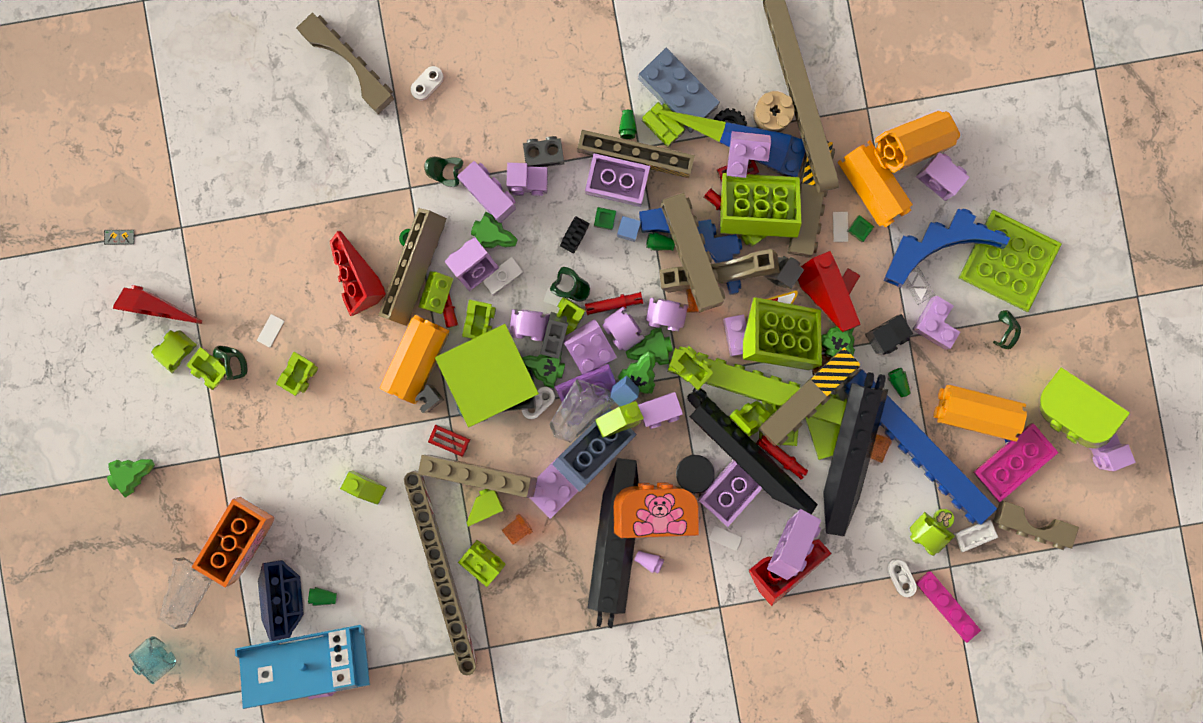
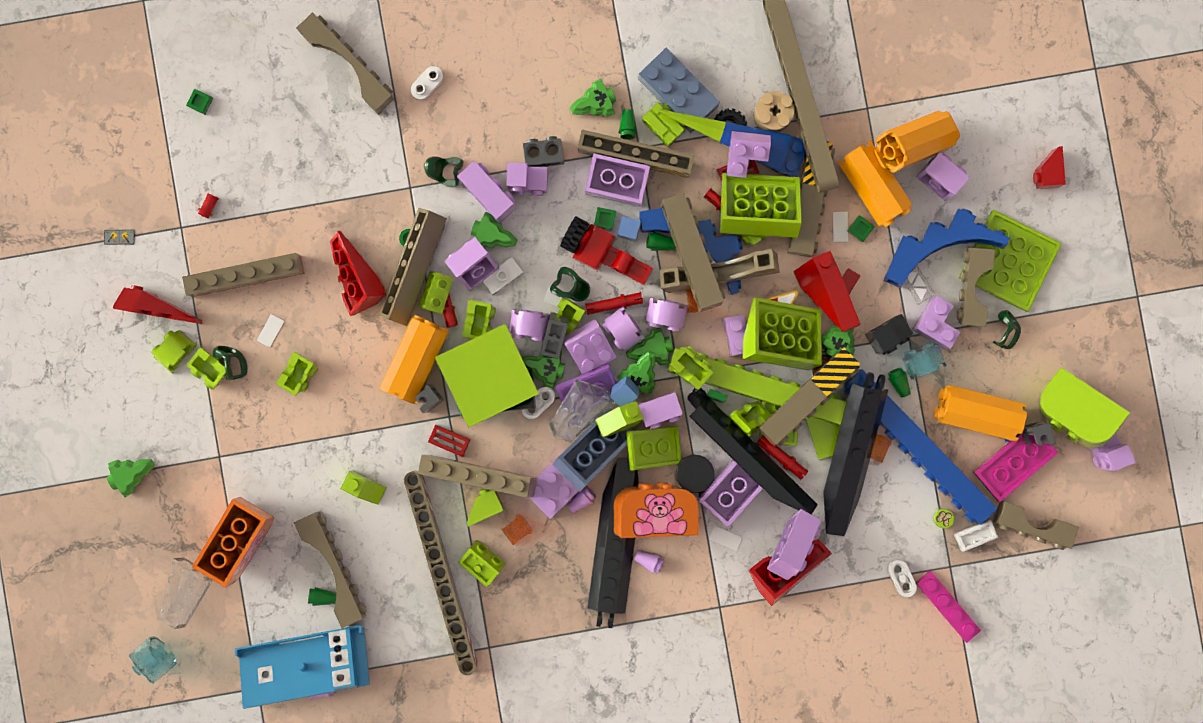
(199, 101): none -> green tile
(208, 206): none -> red pin
(243, 275): none -> dark tan brick
(279, 599): dark blue wedge -> none
(314, 532): none -> dark tan arch
(582, 499): none -> lavender cone
(596, 101): none -> bright green rock
(597, 250): none -> red plate
(653, 447): none -> lime tile
(717, 396): none -> green tile
(789, 272): dark grey brick -> none
(924, 360): none -> clear light blue brick
(930, 534): lime cylinder -> none
(977, 262): none -> dark tan arch
(1041, 431): none -> dark grey hinge
(1051, 170): none -> red slope

